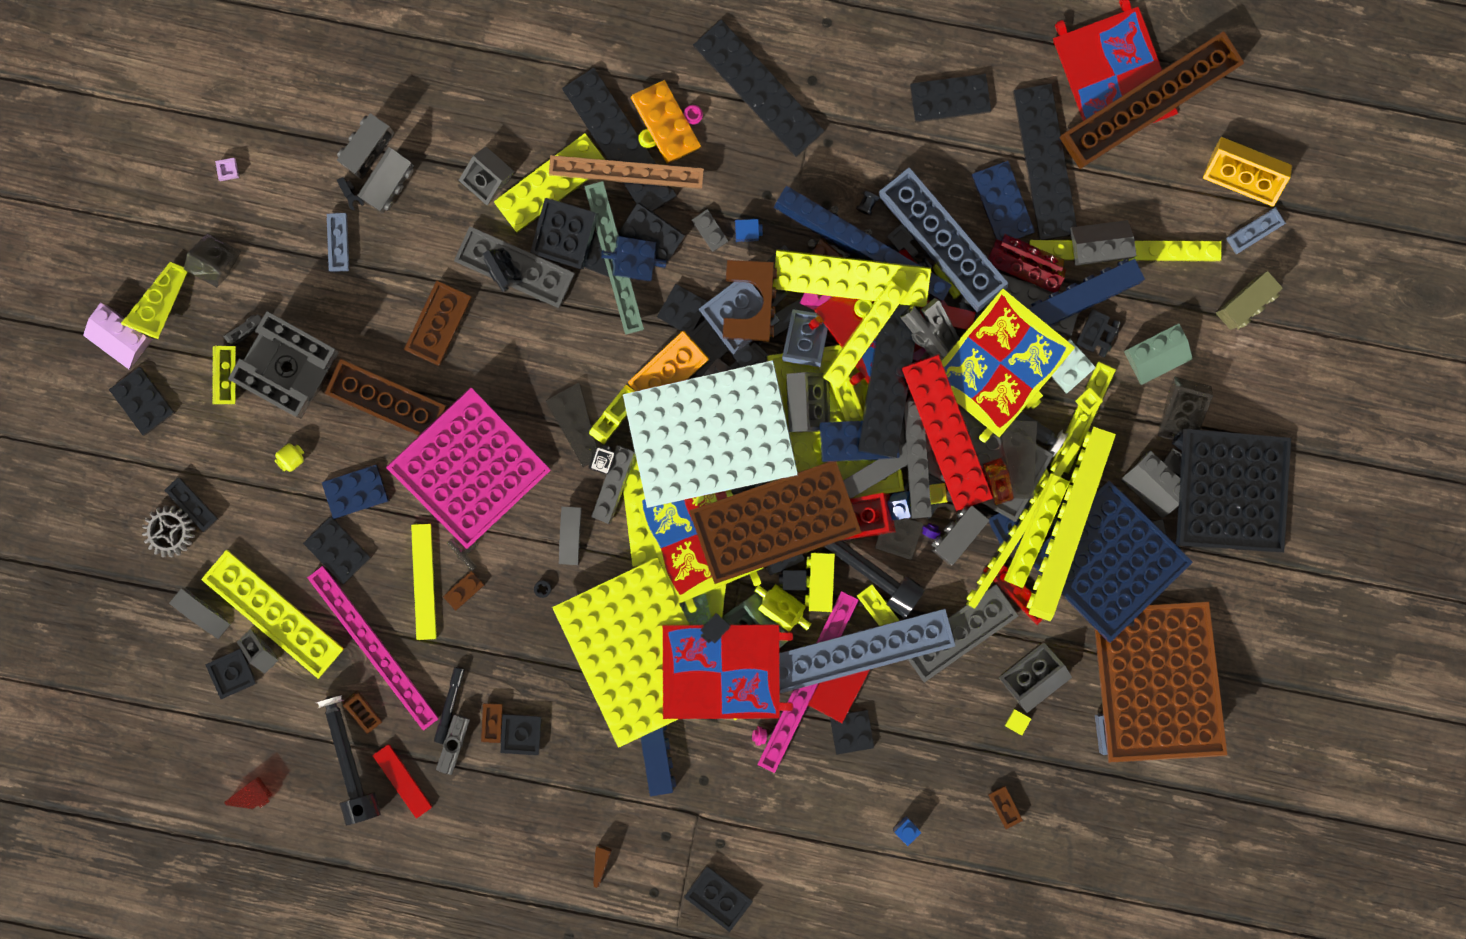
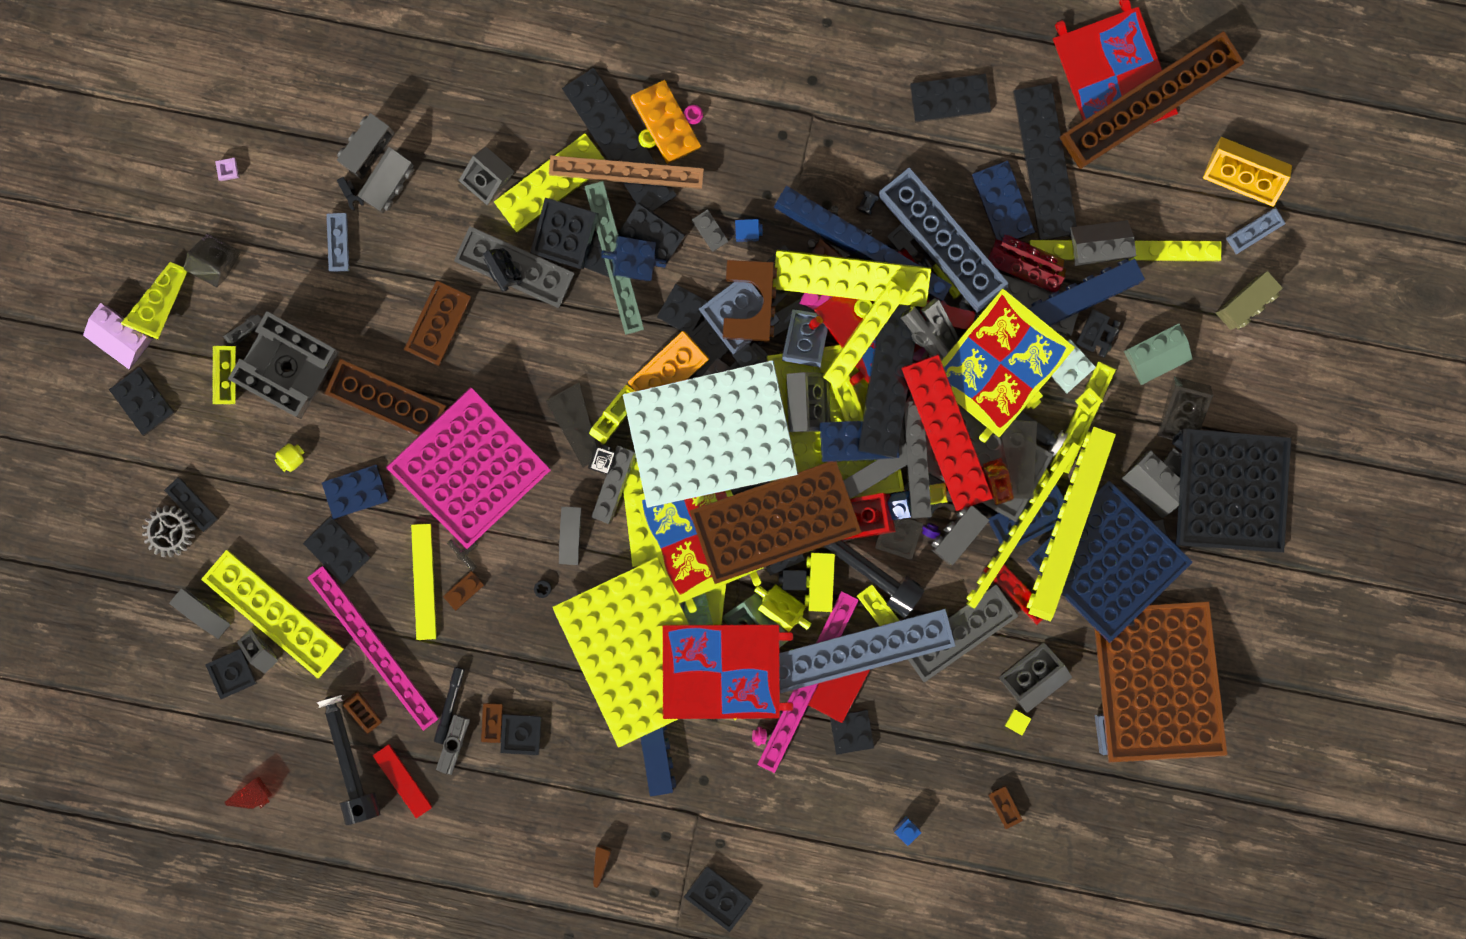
(714, 629): black brick -> none
(758, 88): black plate -> none
(1036, 530): neon yellow plate -> none

